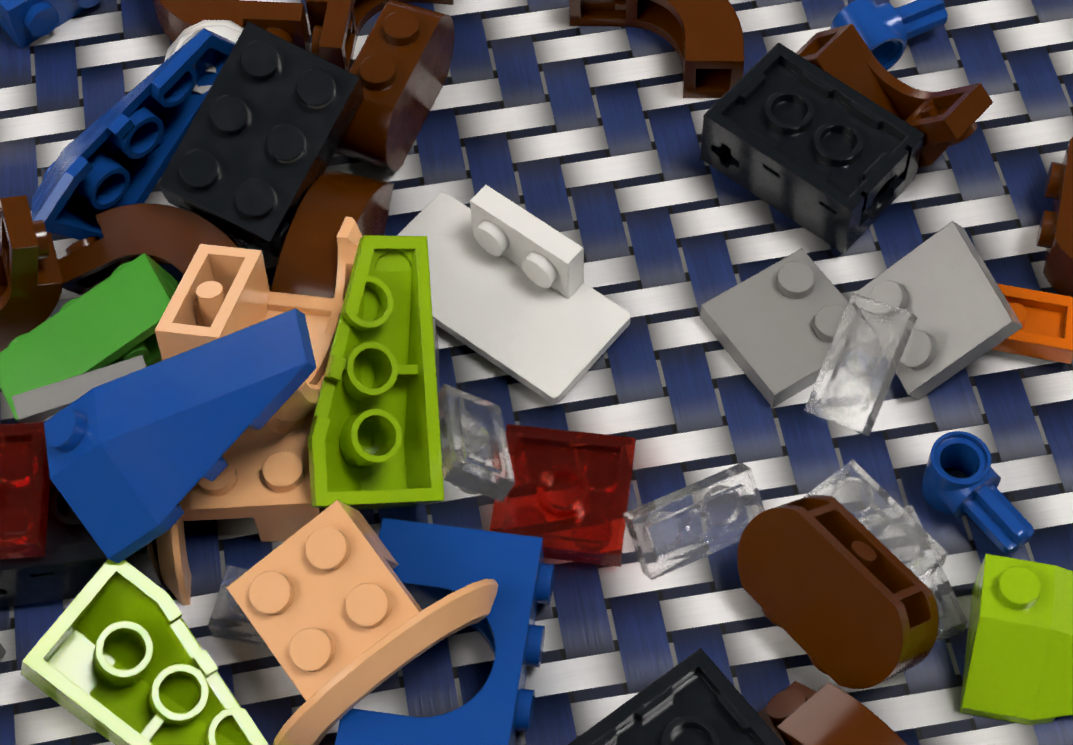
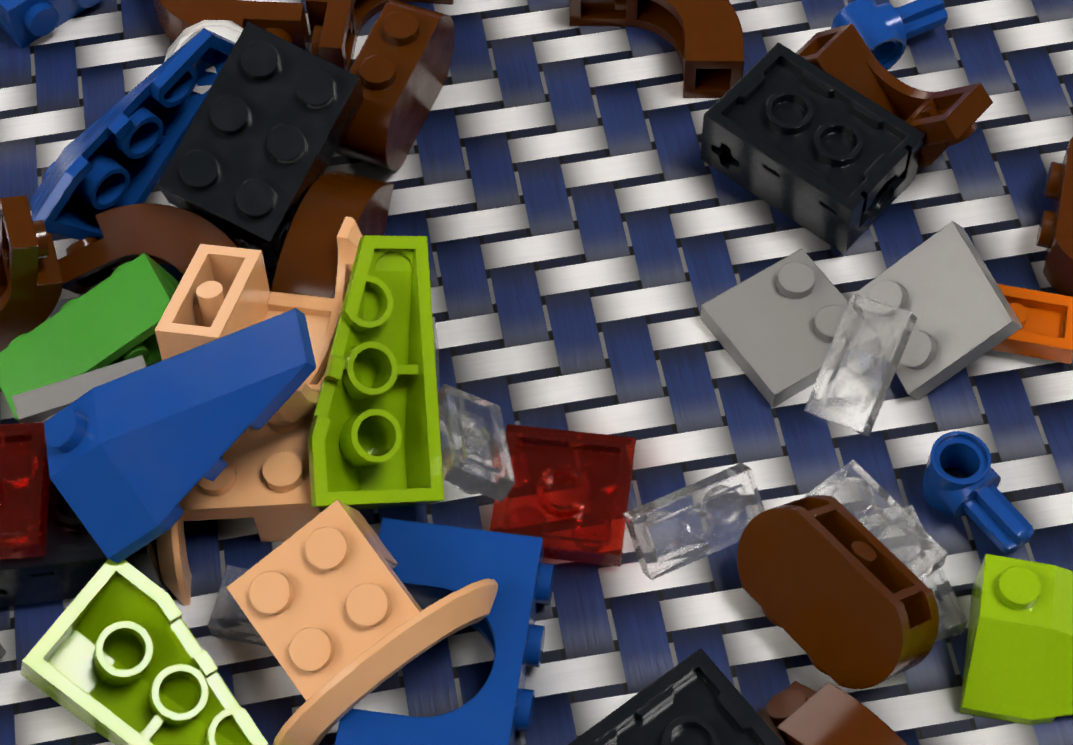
(515, 291): white bracket -> none

